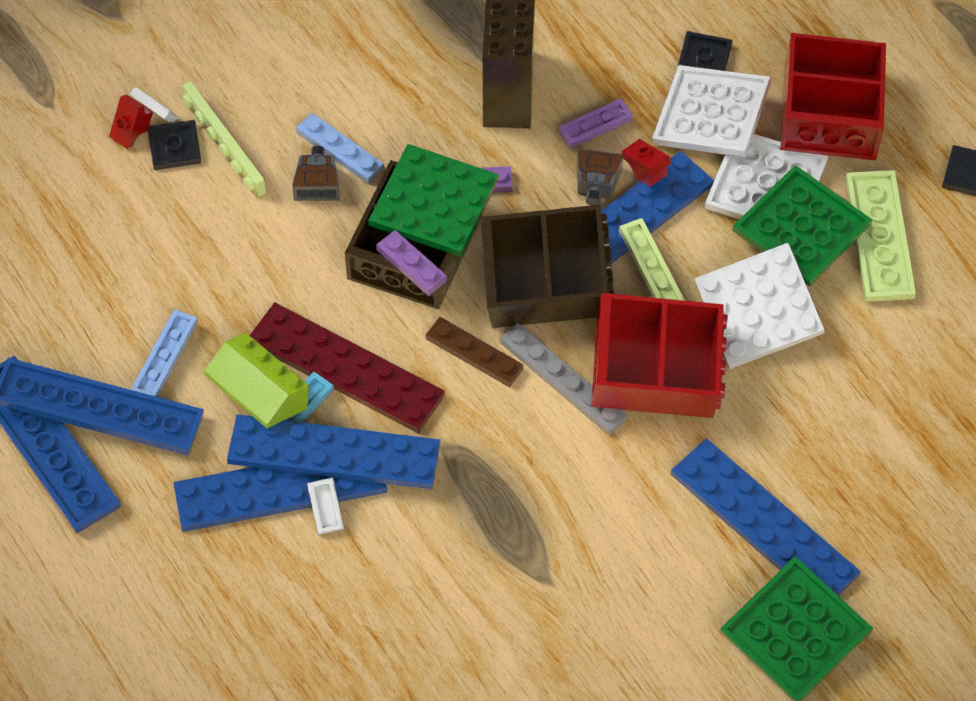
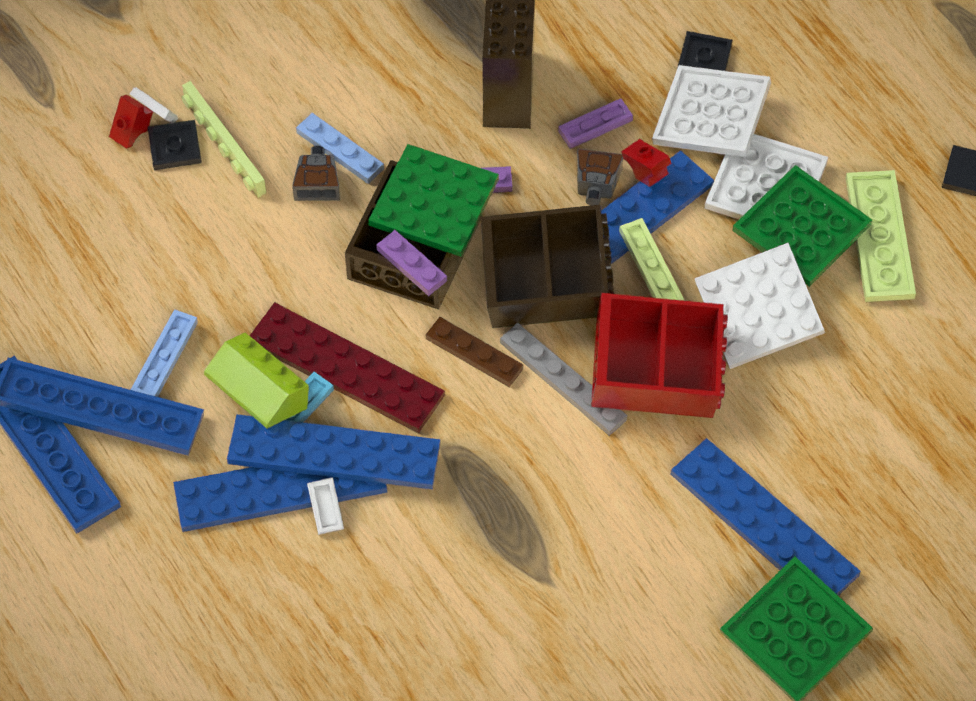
(833, 96): red container -> none

